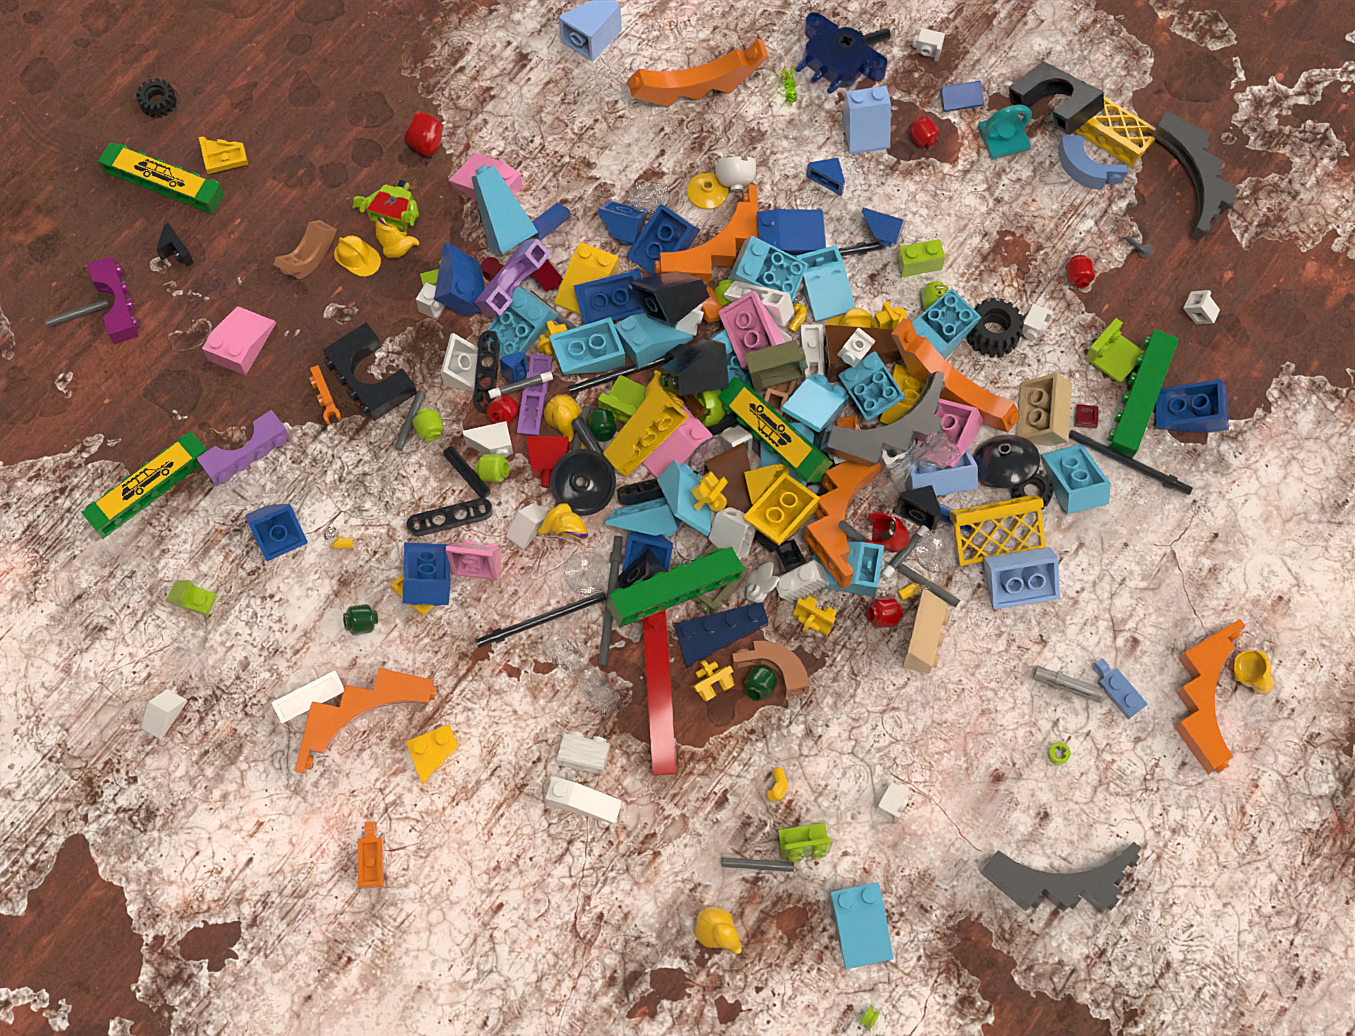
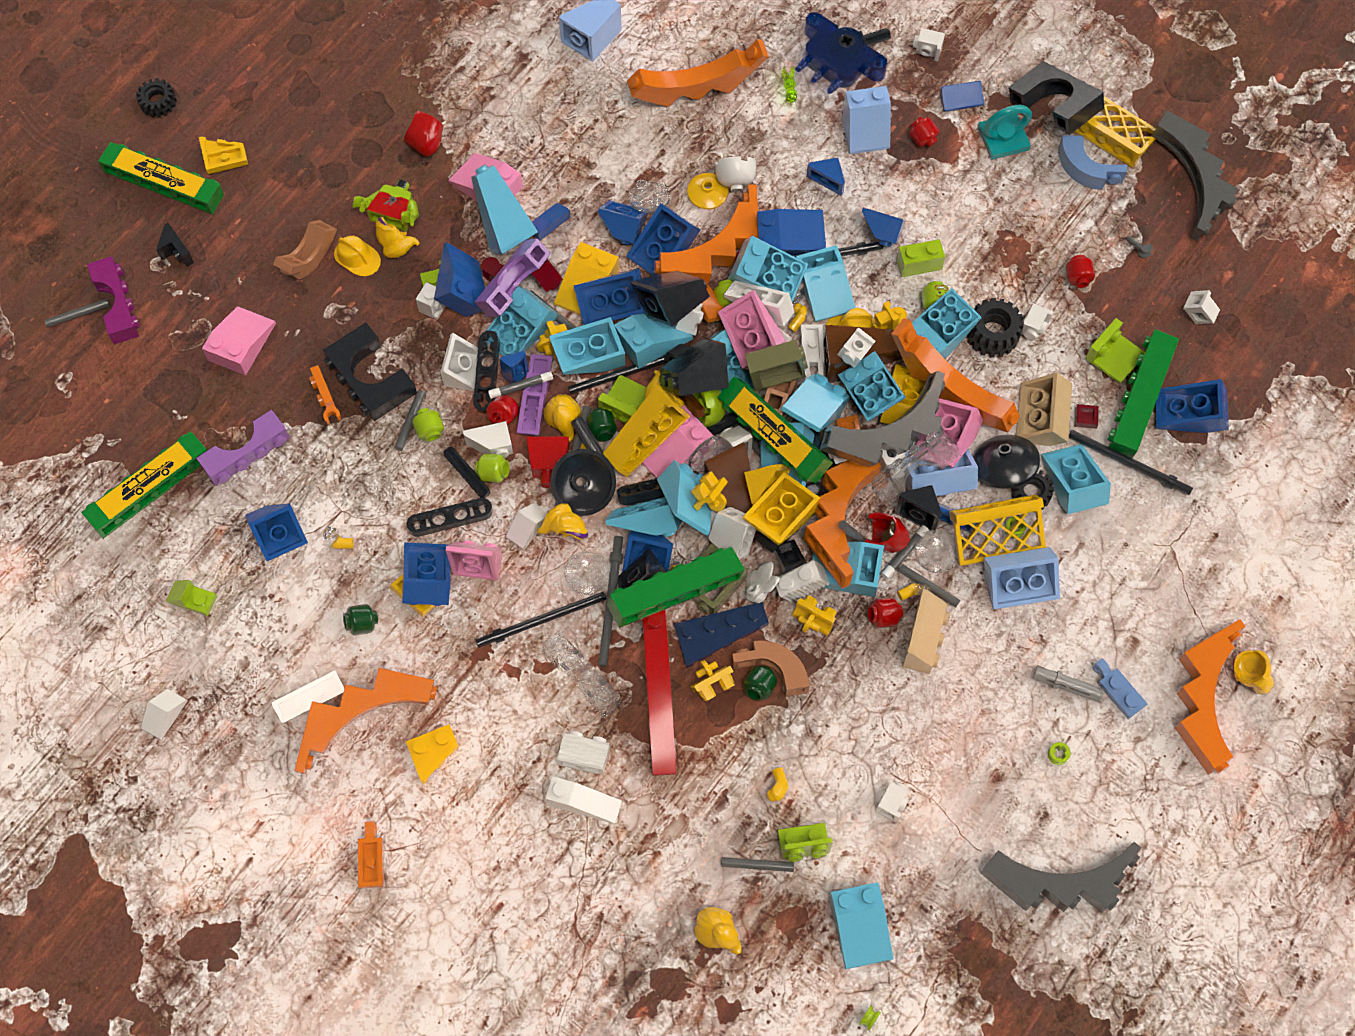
(1009, 524): none -> lime bush

